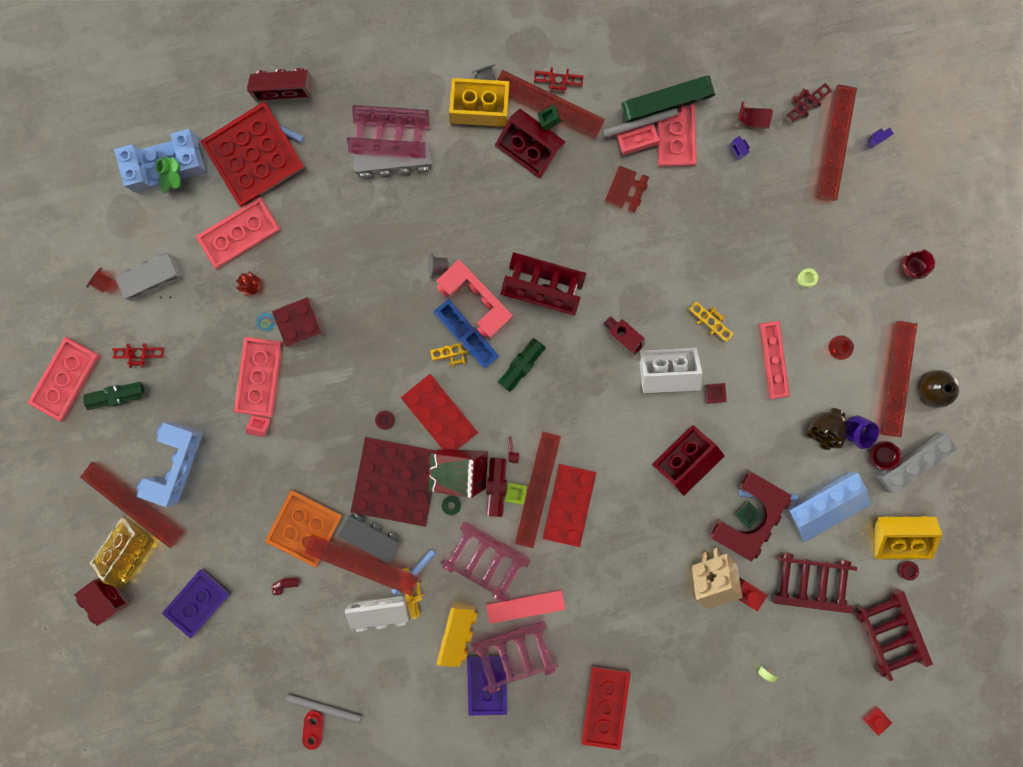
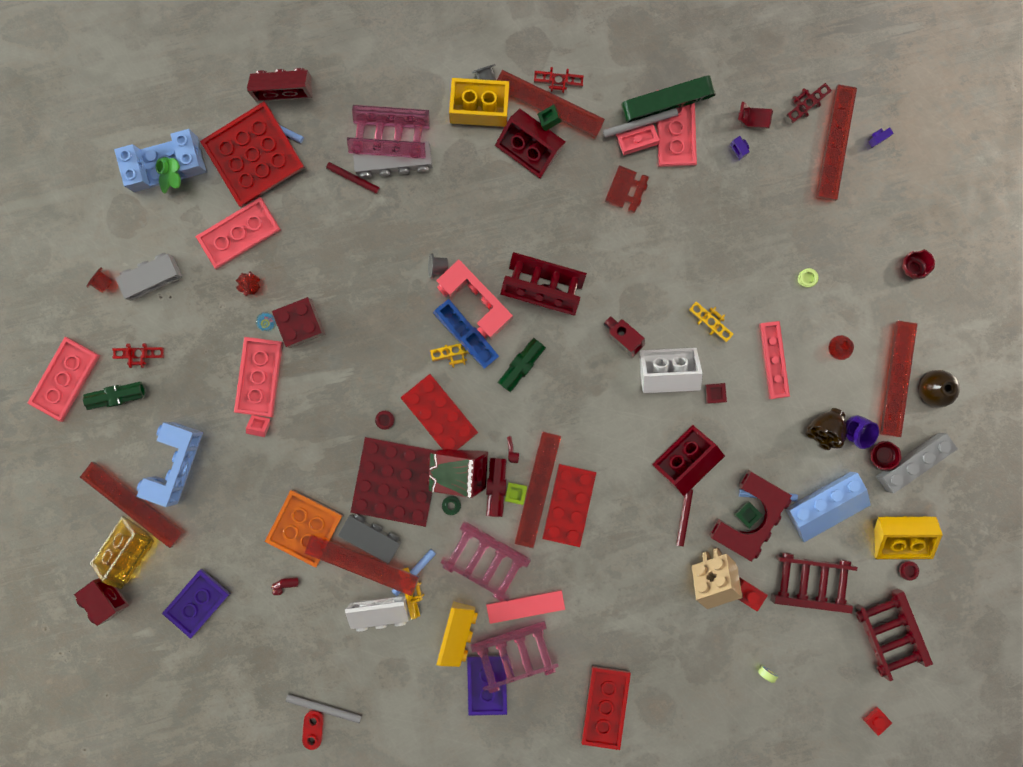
(353, 178): none -> dark red bar
(684, 518): none -> dark red bar

